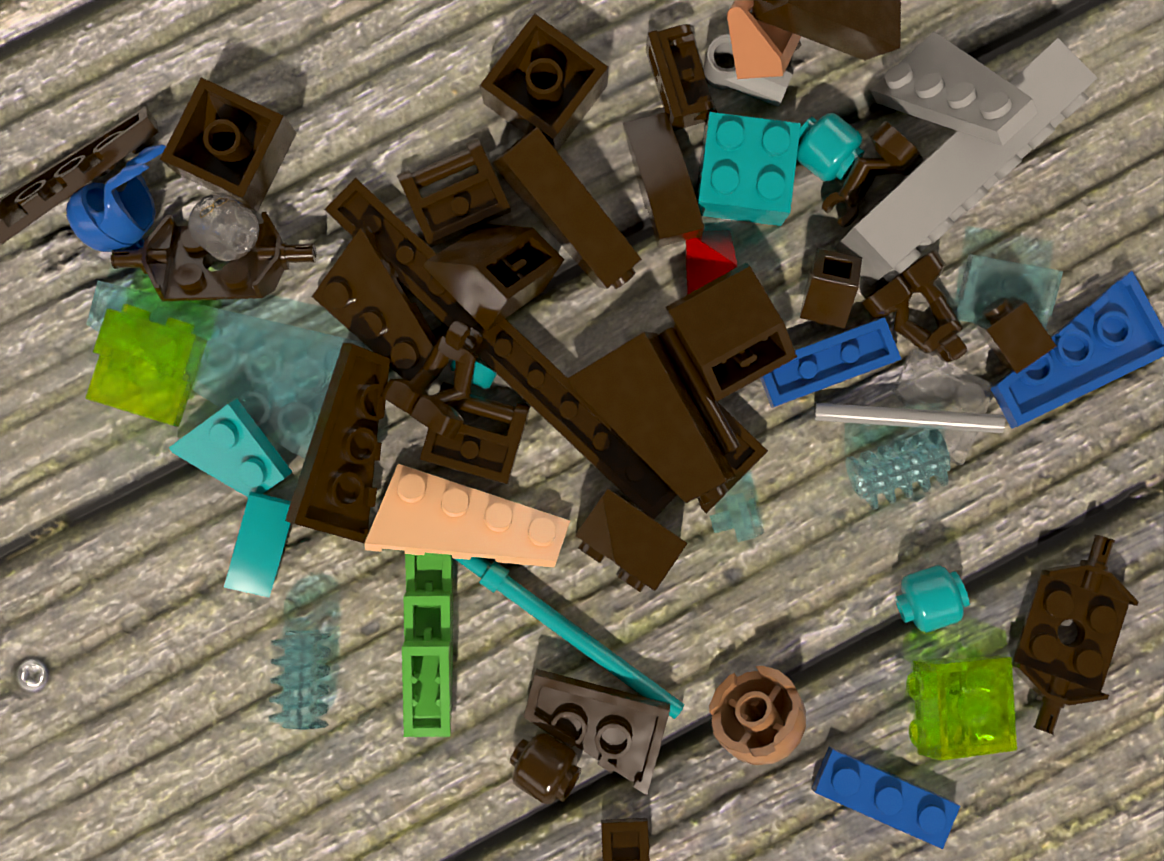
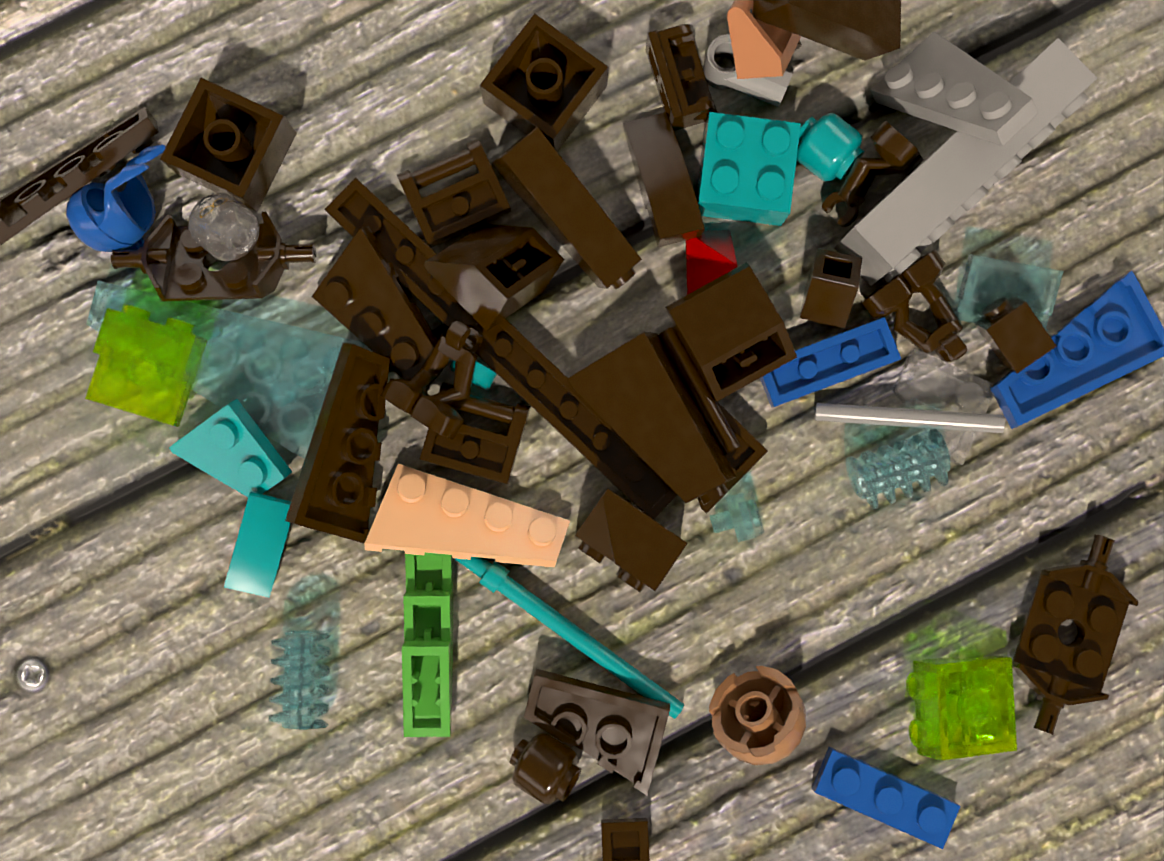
(932, 598): teal head -> none

